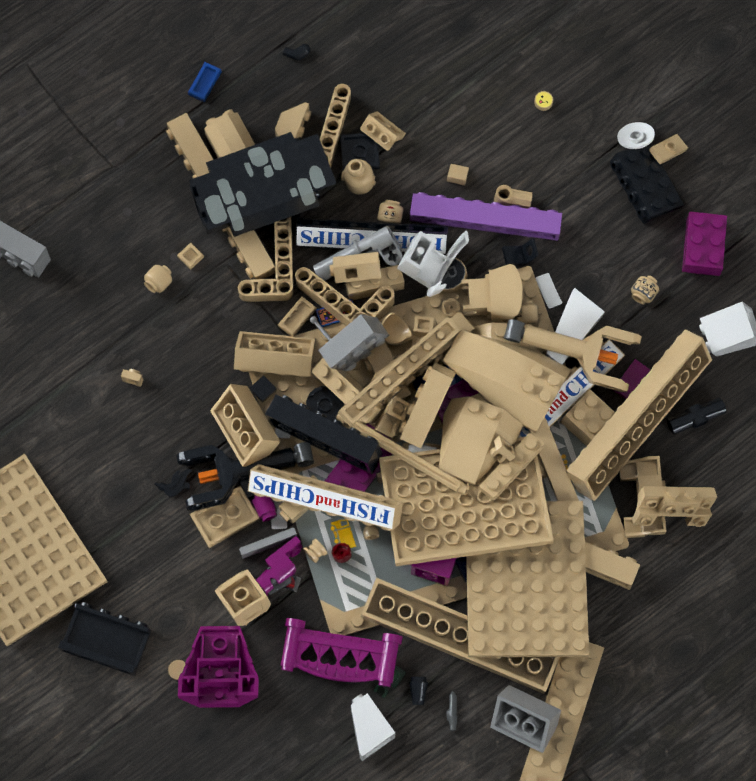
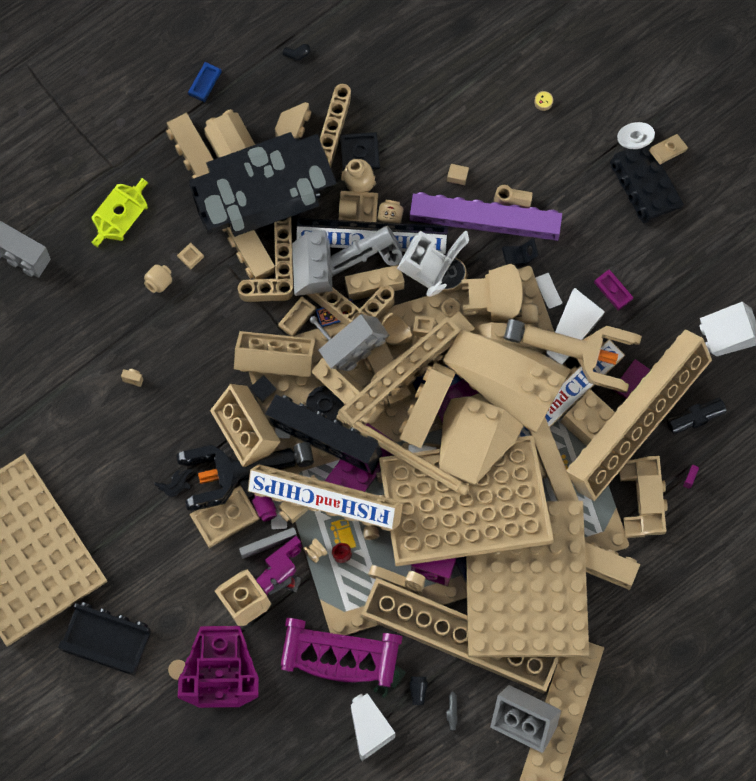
(116, 225): none -> neon yellow plate
(312, 263): none -> light grey slope
(356, 267): tan brick -> none
(358, 206): none -> tan plate
(381, 130): tan bracket -> none
(392, 416): tan slope -> none
(413, 582): none -> tan beam
(504, 449): tan tile -> none
(509, 470): tan plate -> none
(613, 290): none -> magenta plate
(645, 289): tan head -> none
(674, 502): tan bracket -> none
(691, 476): none -> magenta tile
(704, 243): magenta brick -> none

